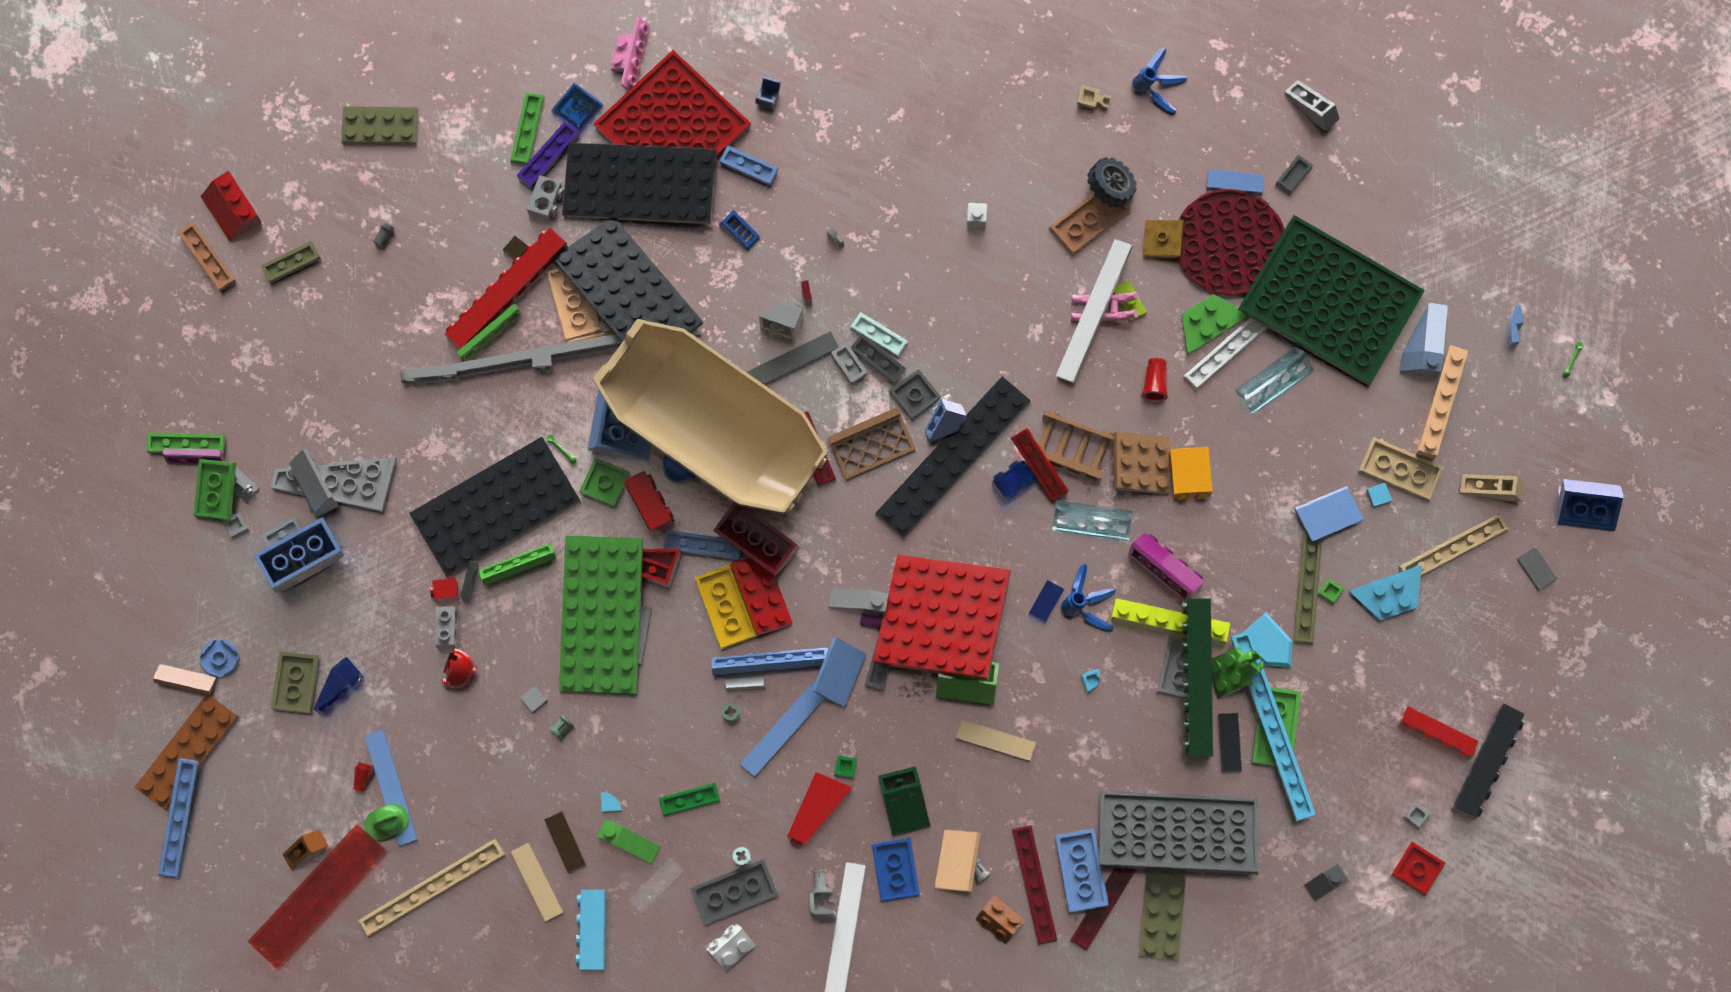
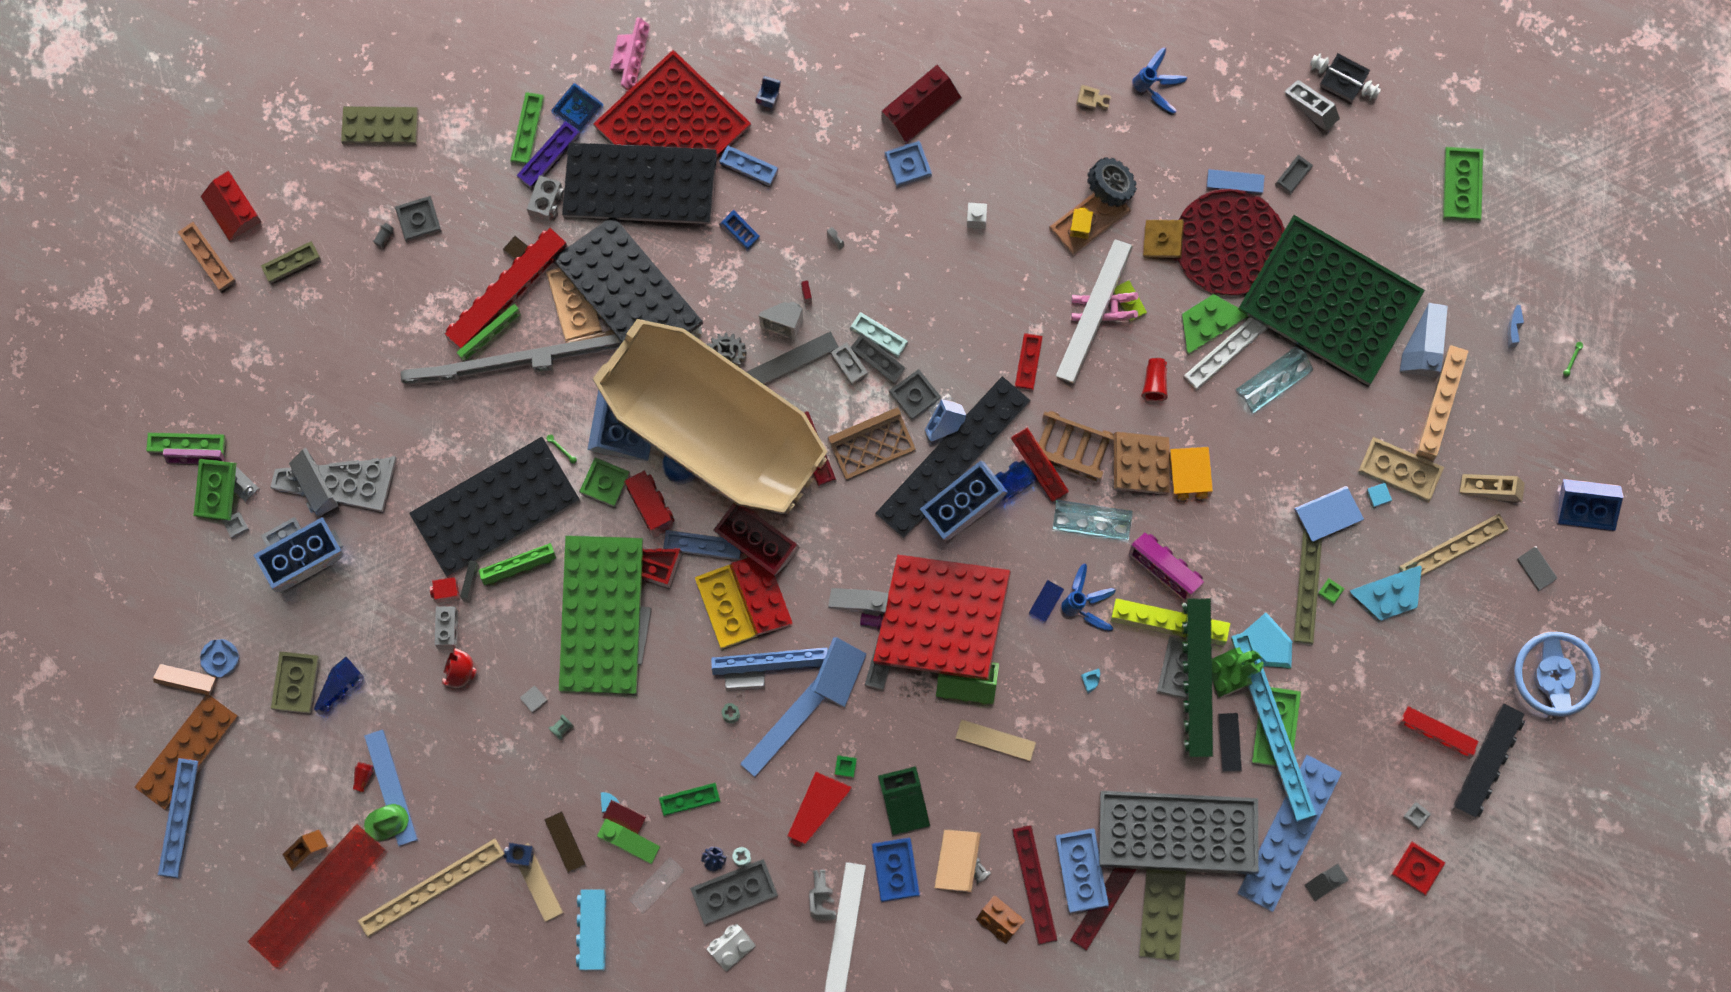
(418, 218): none -> dark grey tile
(525, 861): none -> dark blue brick
(624, 816): none -> dark red tile
(713, 859): none -> dark blue gear
(727, 347): none -> dark grey gear
(908, 164): none -> medium blue tile
(921, 104): none -> dark red slope
(964, 501): none -> medium blue brick
(1028, 362): none -> red tile
(1081, 223): none -> yellow brick
(1288, 838): none -> medium blue plate
(1345, 77): none -> black plate
(1463, 184): none -> bright green tile
(1553, 661): none -> light blue piece

